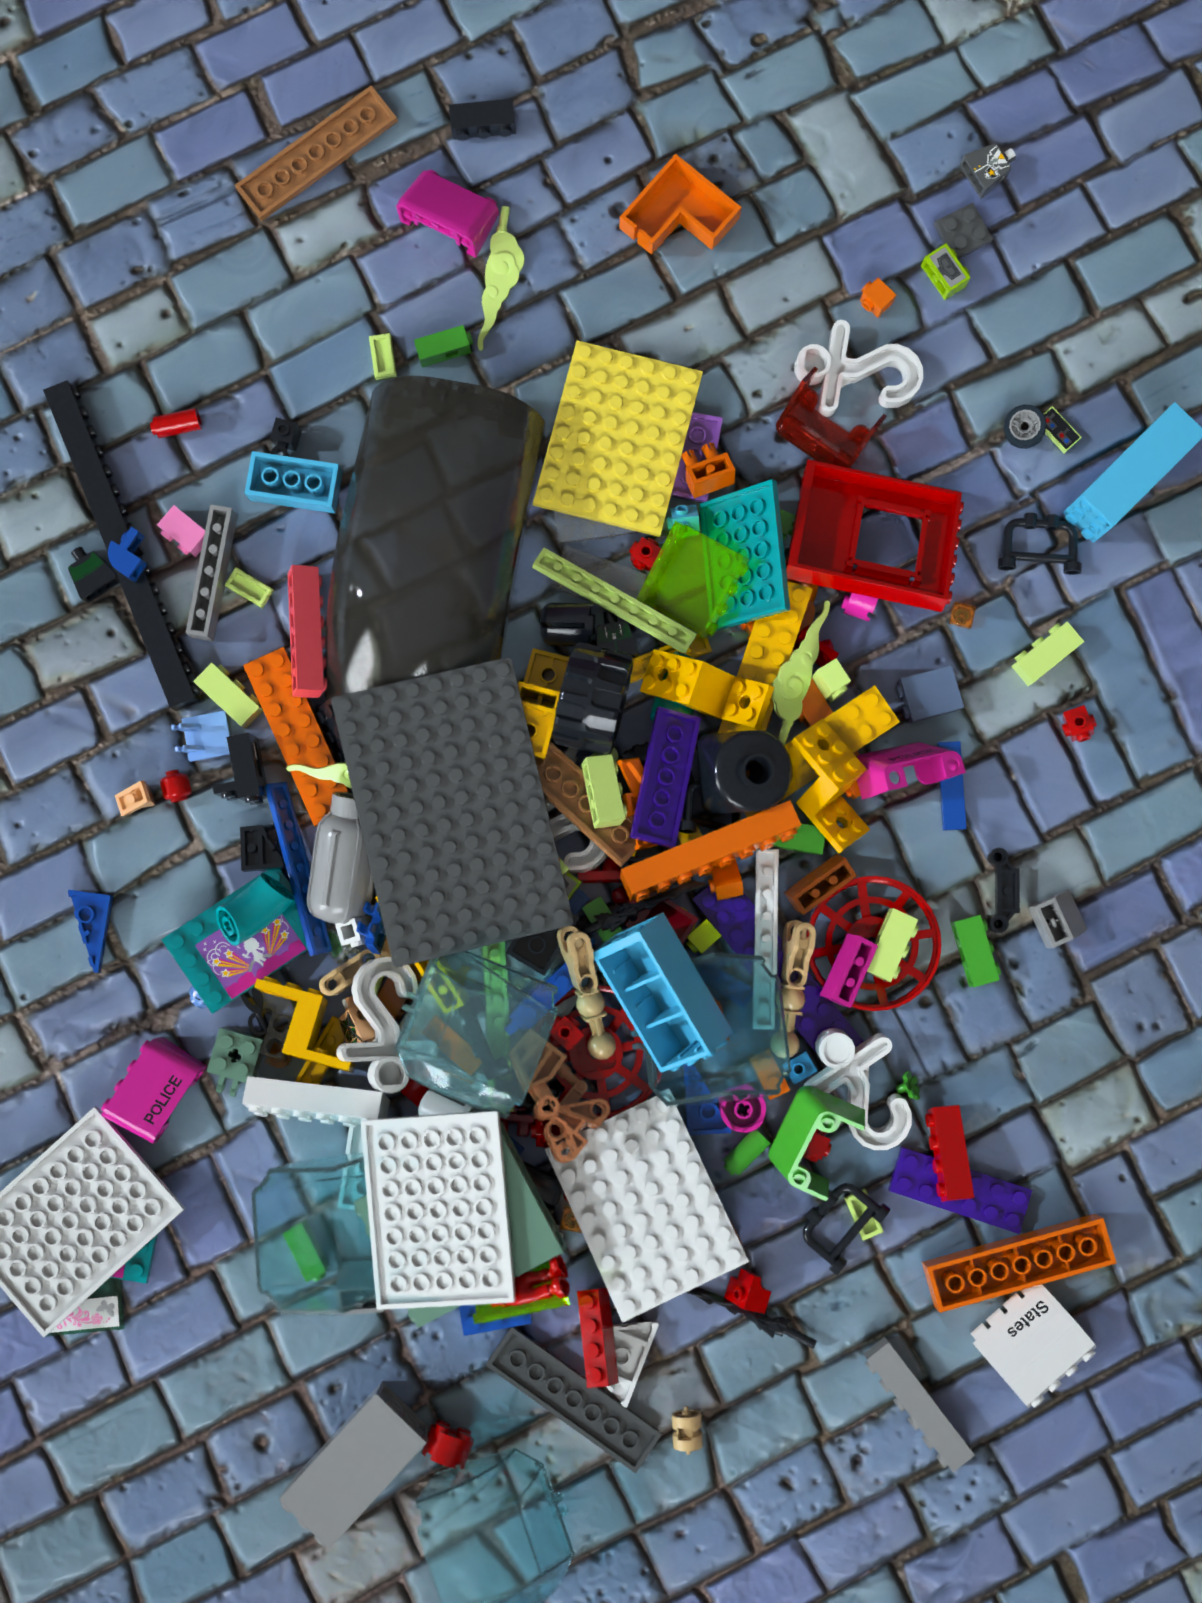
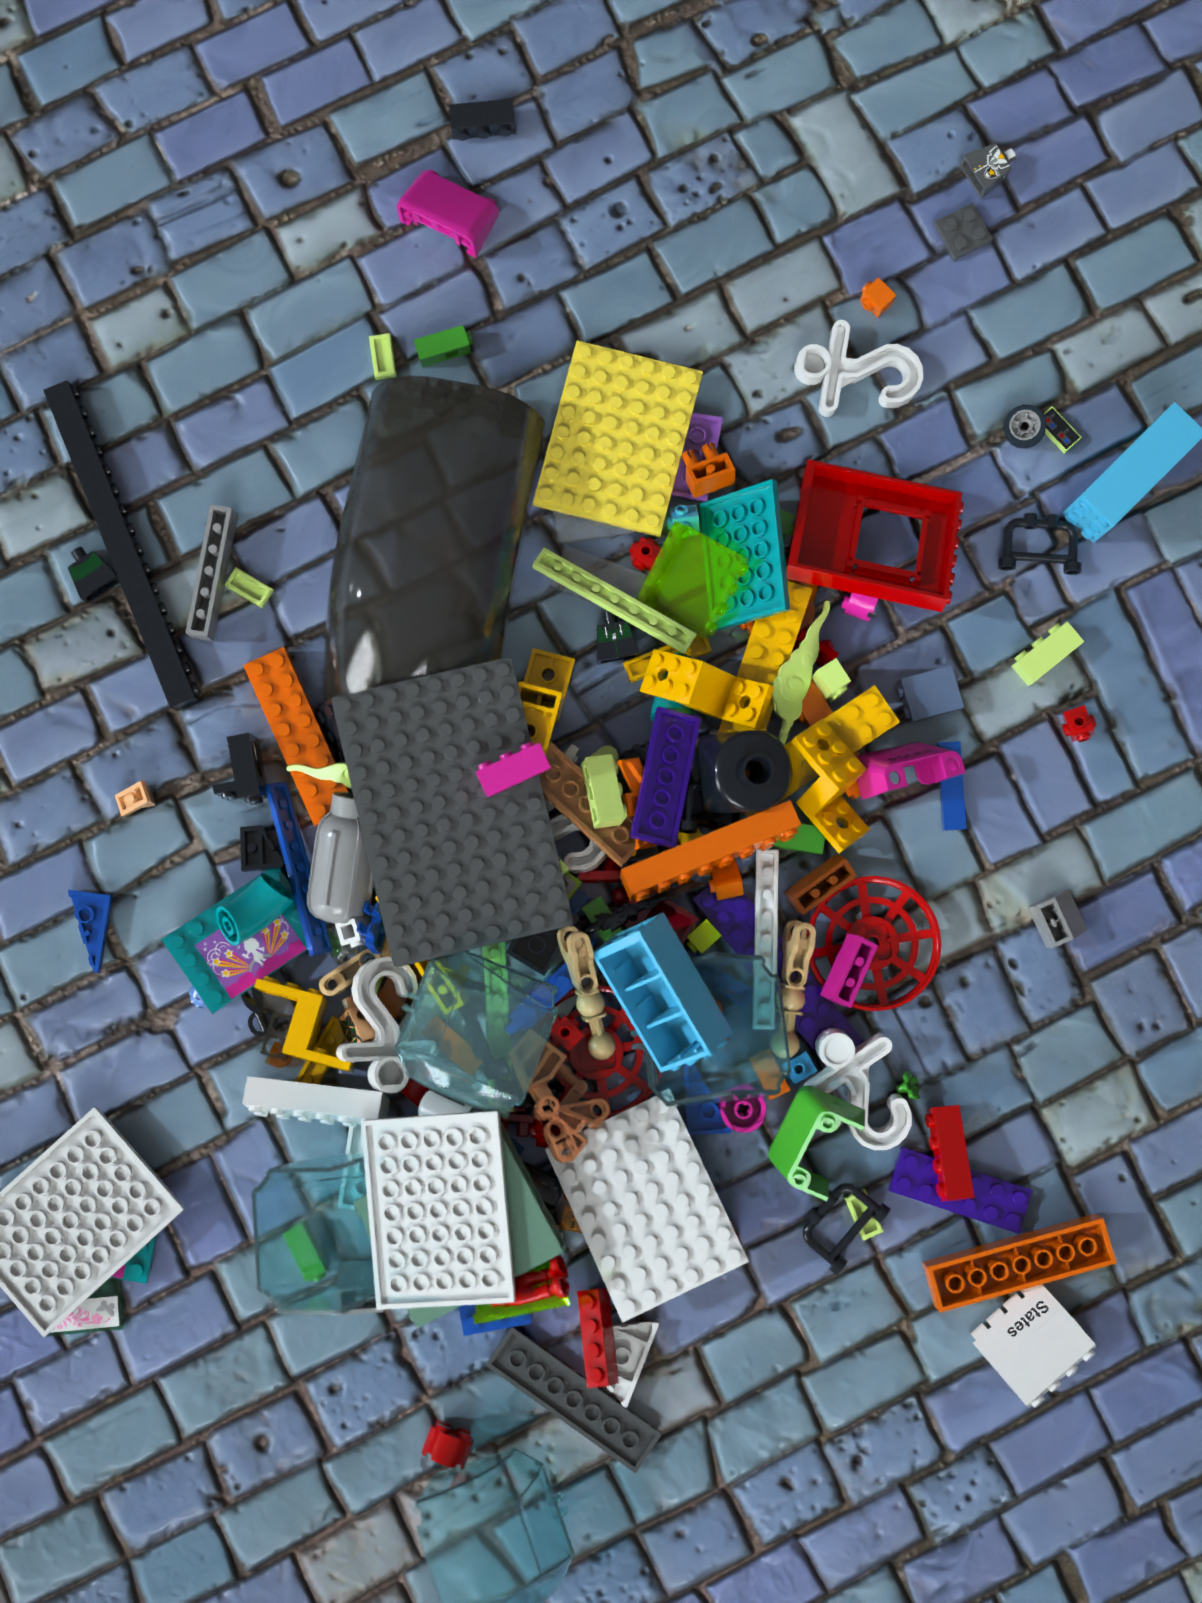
(123, 556): blue brick -> none
(152, 1088): dark pink windscreen -> none
(175, 786): red head -> none
(176, 423): red brick -> none
(183, 530): bright pink brick -> none
(204, 736): light blue plate -> none
(227, 1066): sand green hinge -> none
(229, 695): yellowish green brick -> none
(285, 436): black brick -> none
(293, 482): medium azure brick -> none
(305, 631): coral brick -> none
(316, 153): medium nougat plate -> none
(355, 1465): light grey container -> none
(500, 273): yellowish green piece -> none
(512, 768): none -> dark pink brick
(567, 613): black cylinder -> none
(592, 698): black wheel -> none
(682, 198): orange piece -> none
(687, 1433): tan wheel -> none
(745, 1152): bright green brick -> none
(748, 1292): red brick -> none
(762, 1321): black sword -> none
(818, 434): clear red windscreen -> none
(818, 1146): red brick -> none
(892, 944): yellowish green brick -> none
(918, 1403): light grey brick -> none
(945, 271): brick -> none
(962, 615): clear orange tile -> none
(975, 950): bright green brick -> none
(1006, 890): black plate -> none

